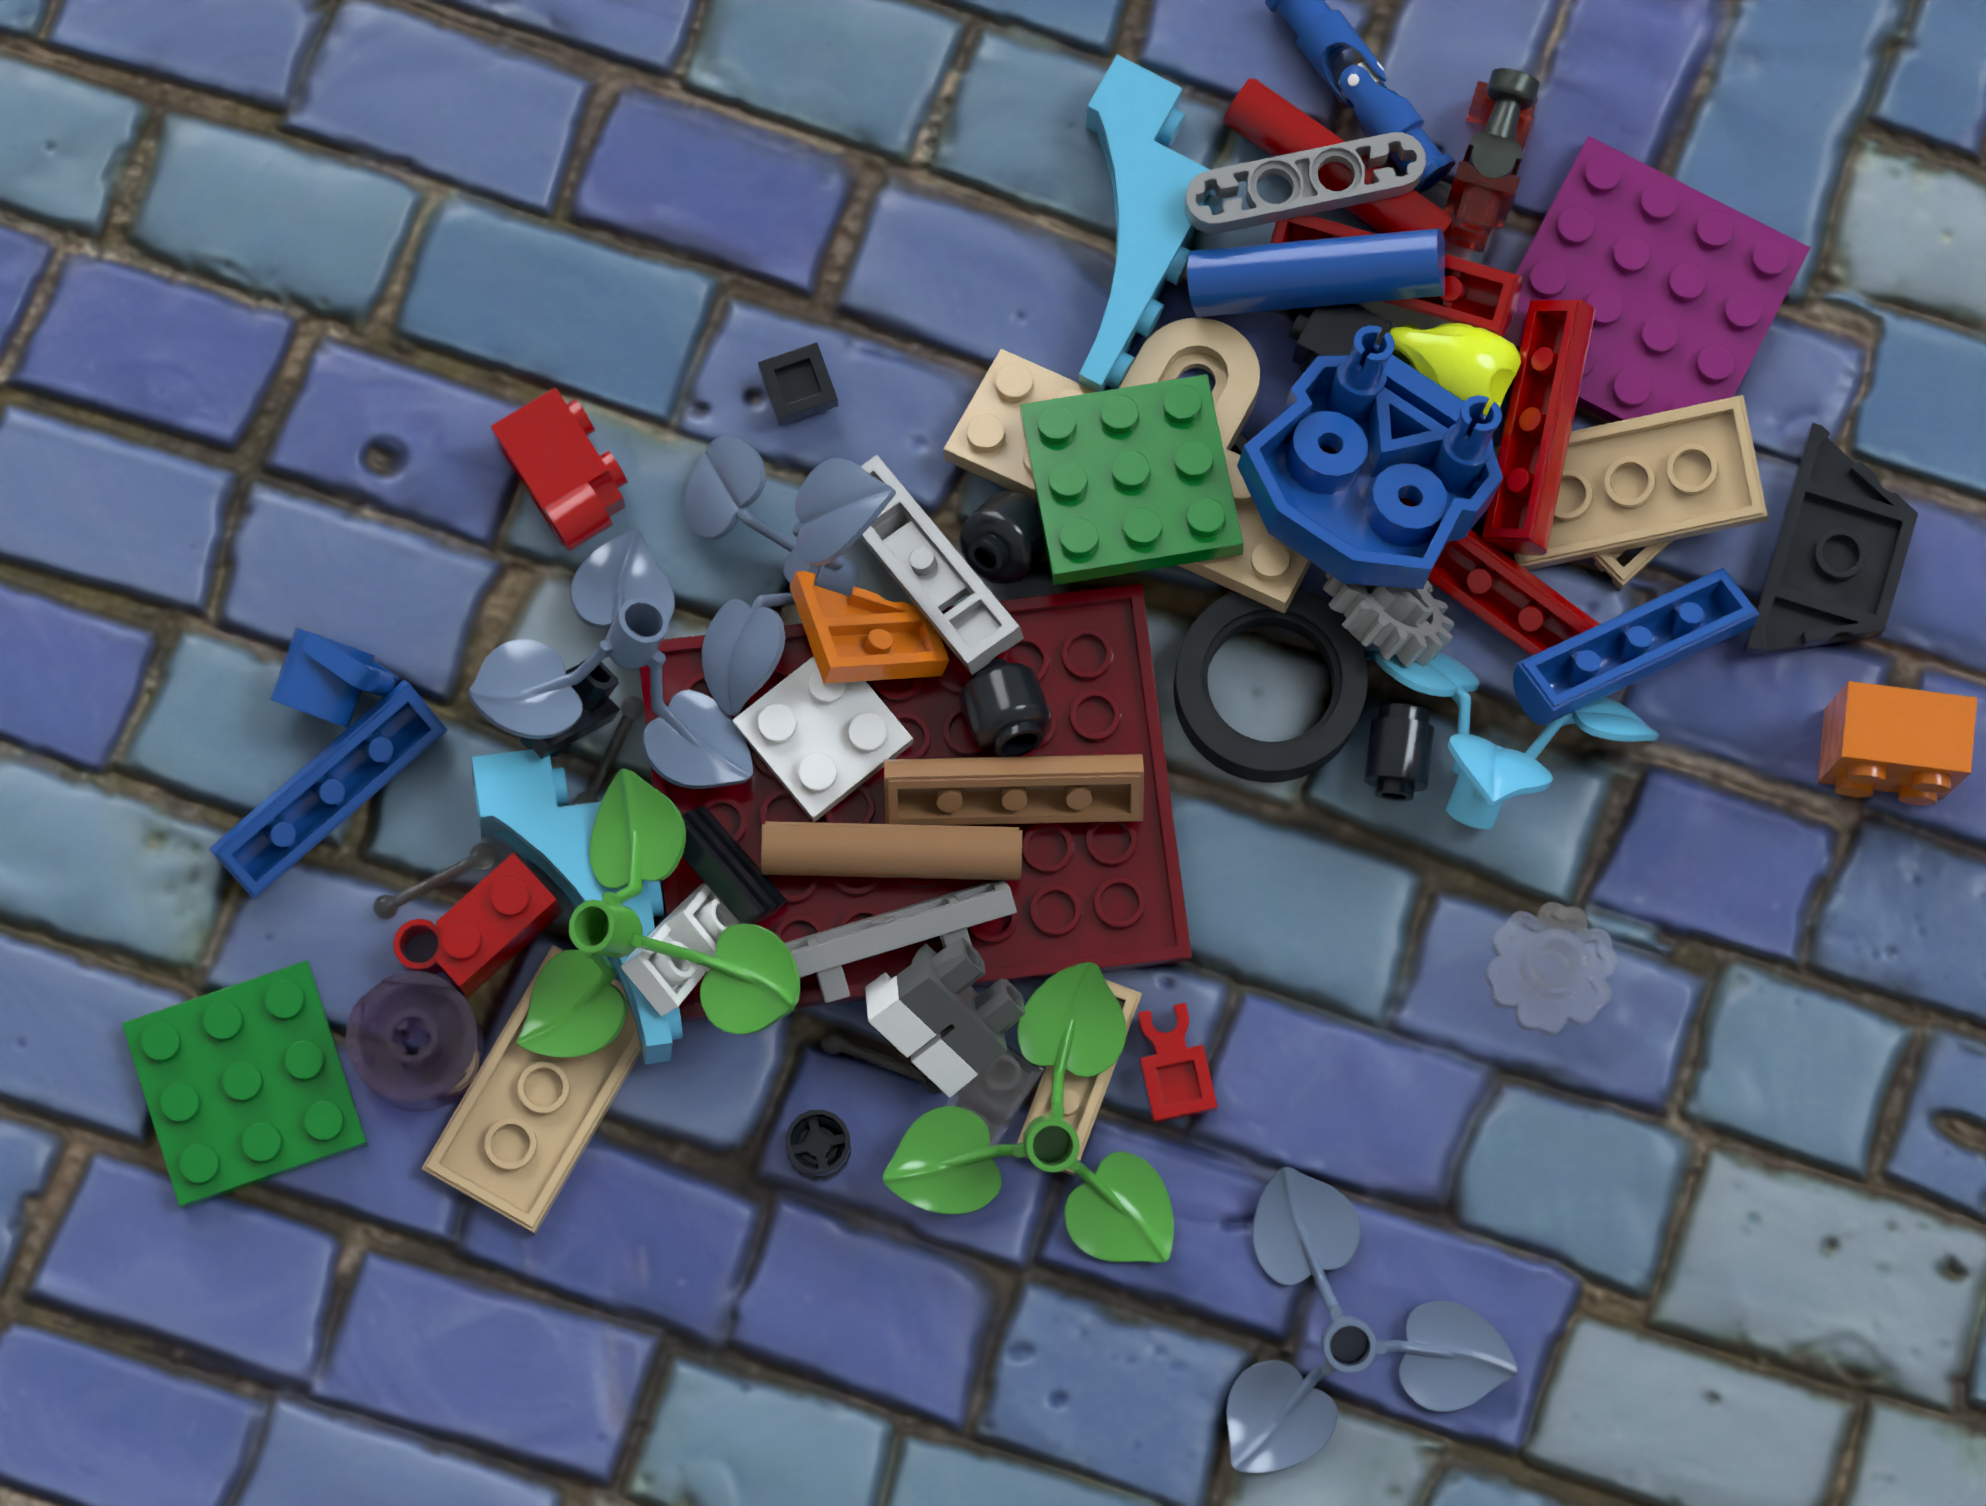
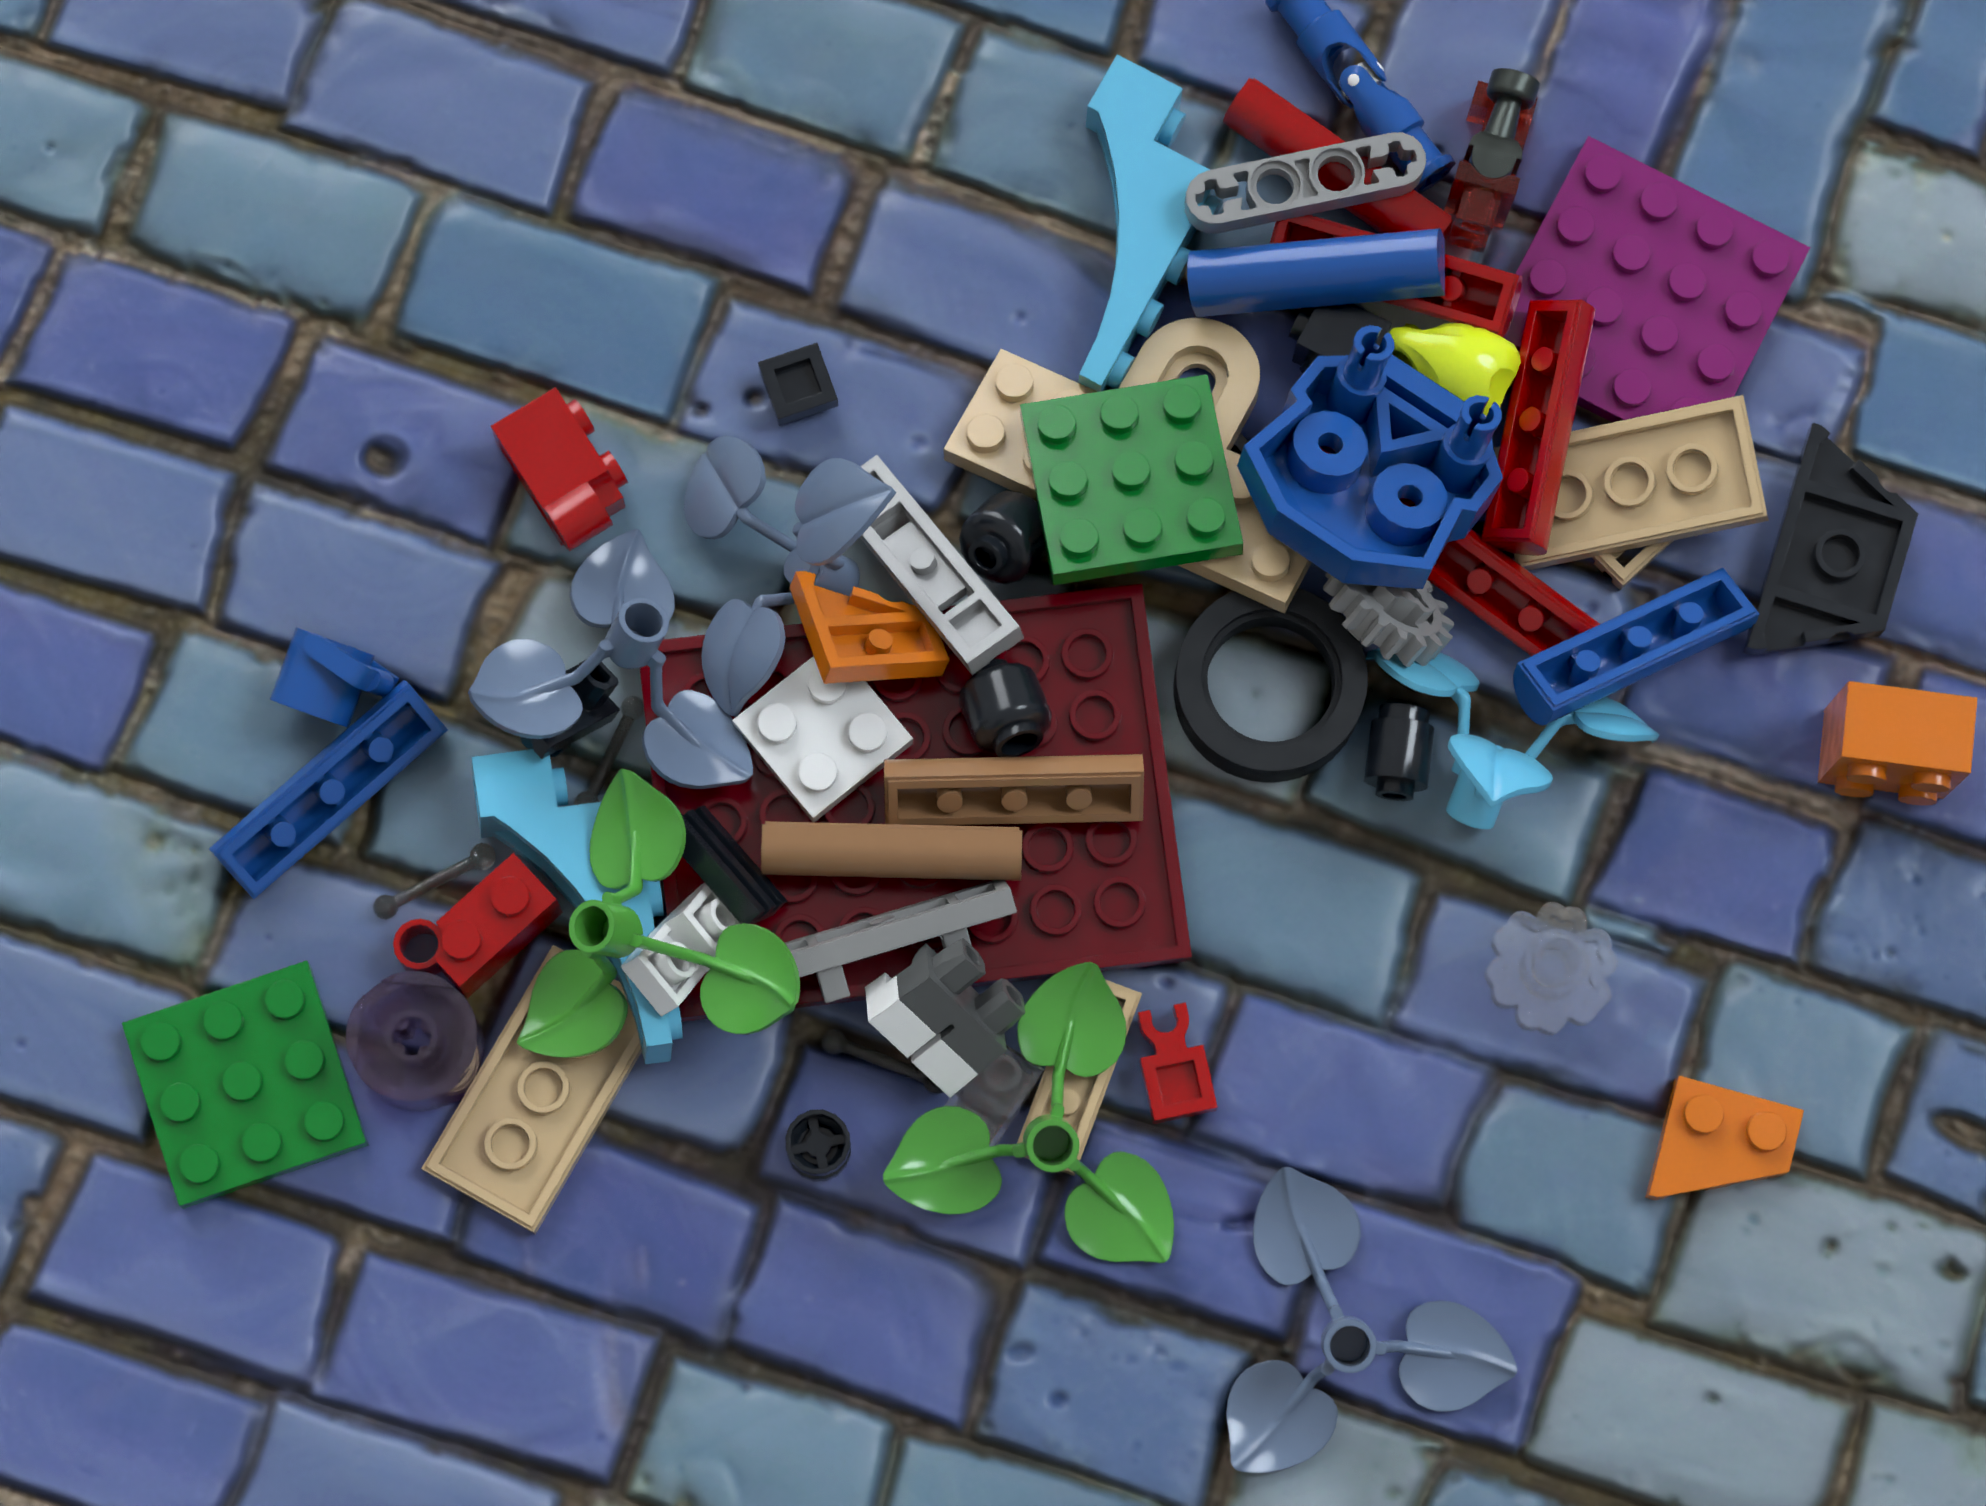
(1720, 1139): none -> orange wing

